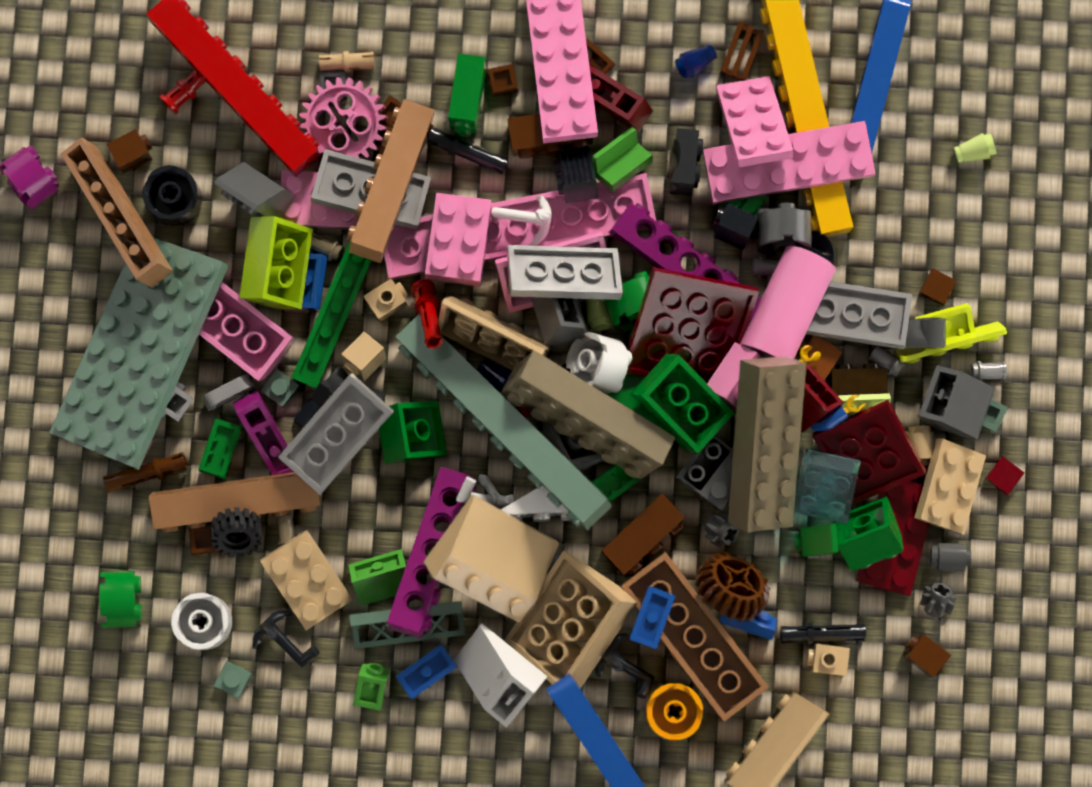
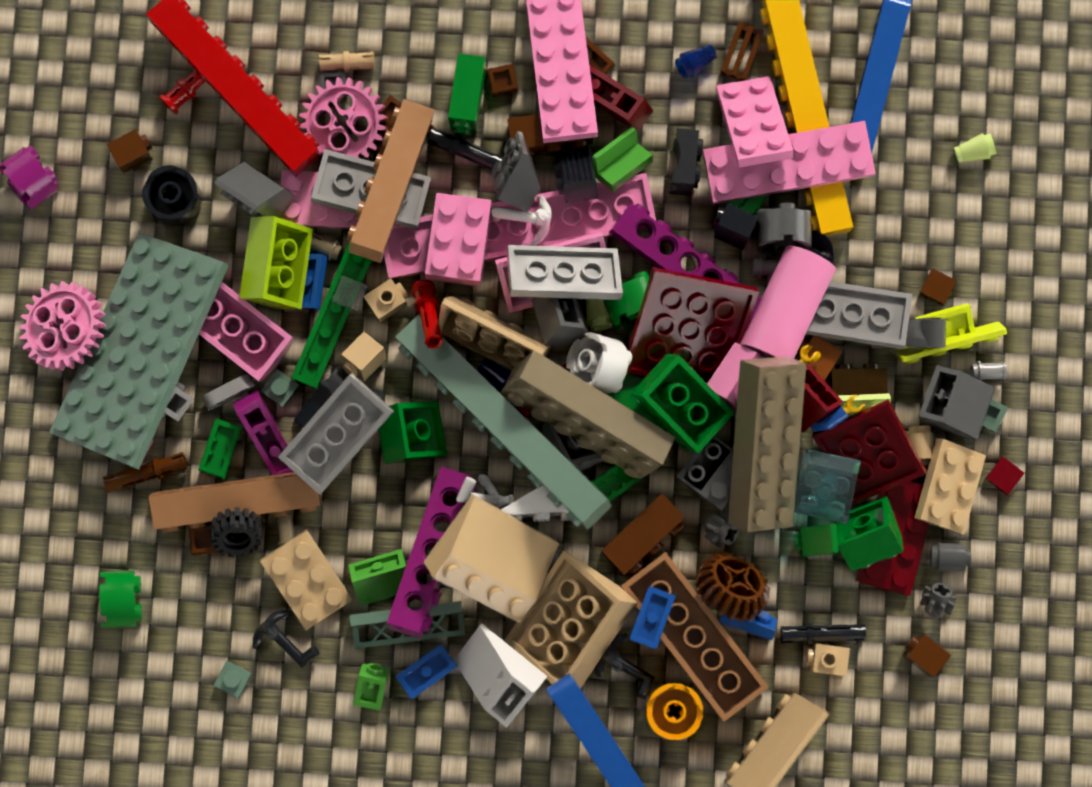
(62, 326): none -> bright pink gear
(116, 212): medium nougat brick -> none
(214, 631): white brick -> none
(349, 293): none -> clear tile
(516, 175): none -> dark grey slope
(886, 360): light grey pin -> none

